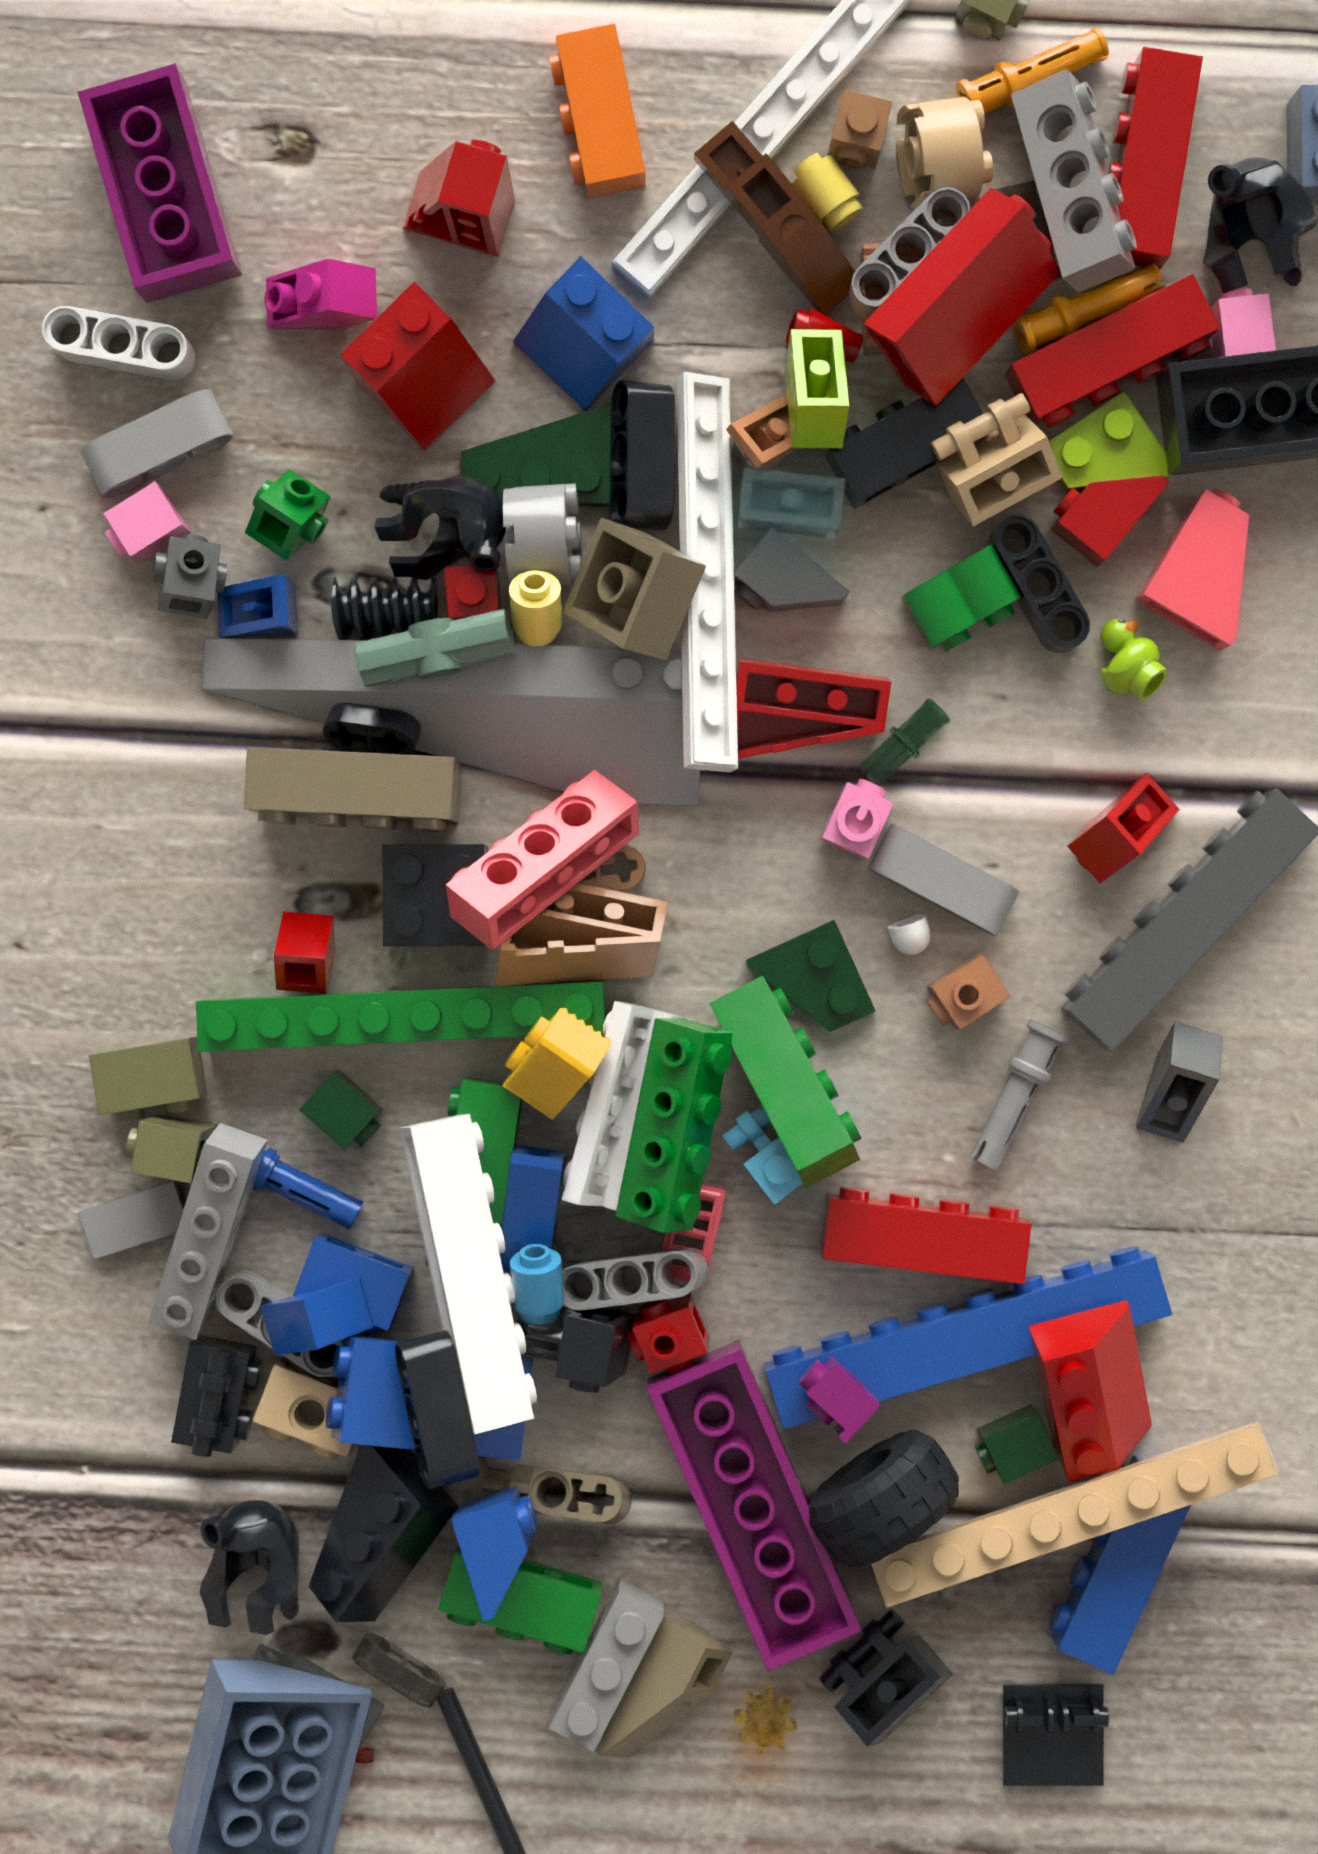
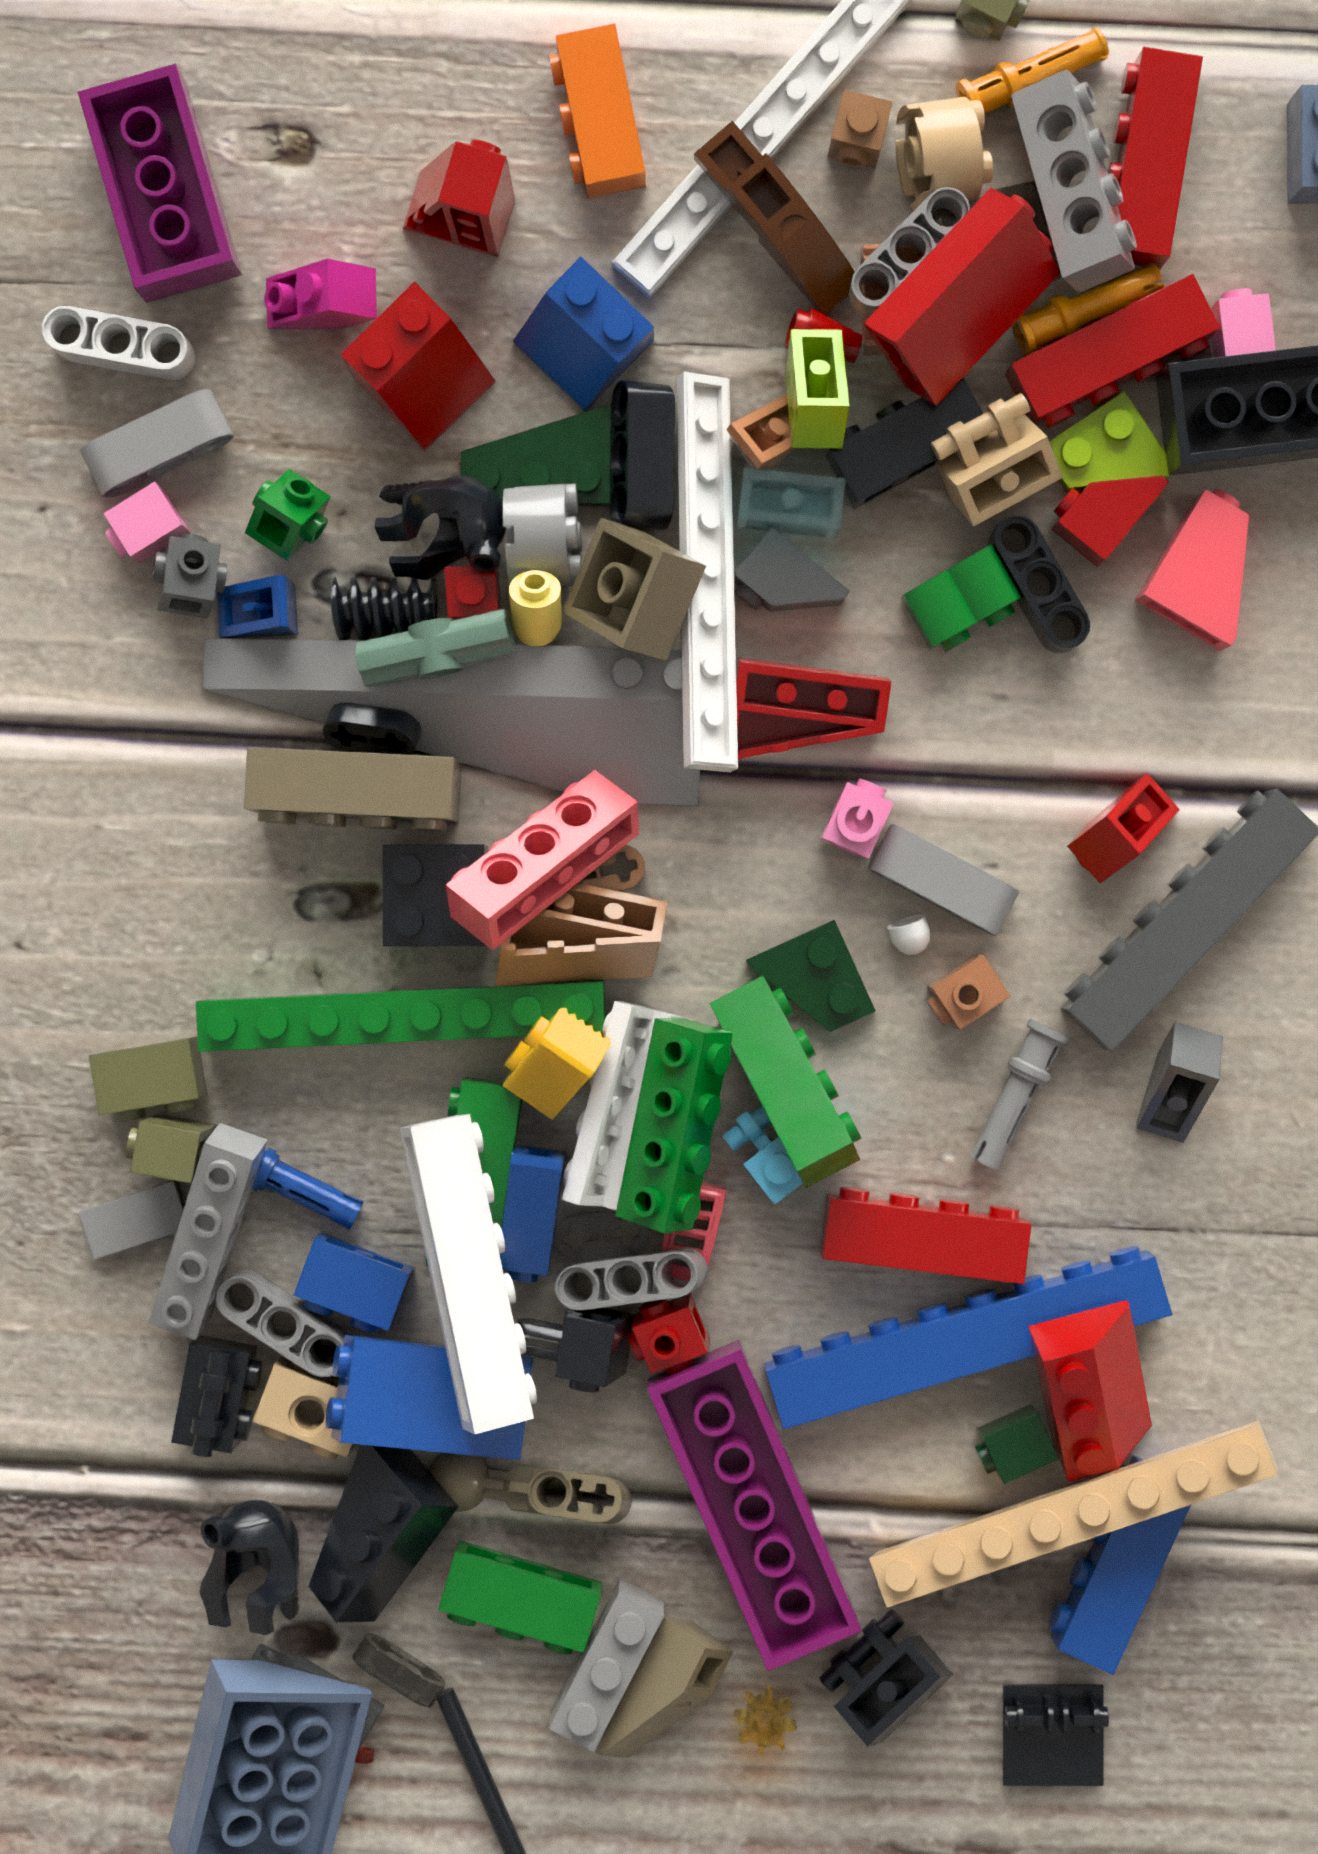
(304, 952): red brick -> none
(317, 1317): blue slope -> none
(343, 1111): dark green brick -> none
(436, 1409): black beam -> none
(493, 1542): blue slope -> none
(537, 1284): dark azure brick -> none
(827, 191): light yellow brick -> none
(838, 1397): magenta brick -> none
(883, 1499): black tyre -> none
(904, 742): clear green axle -> none
(1136, 664): lime animal -> none
(1261, 203): black piece -> none

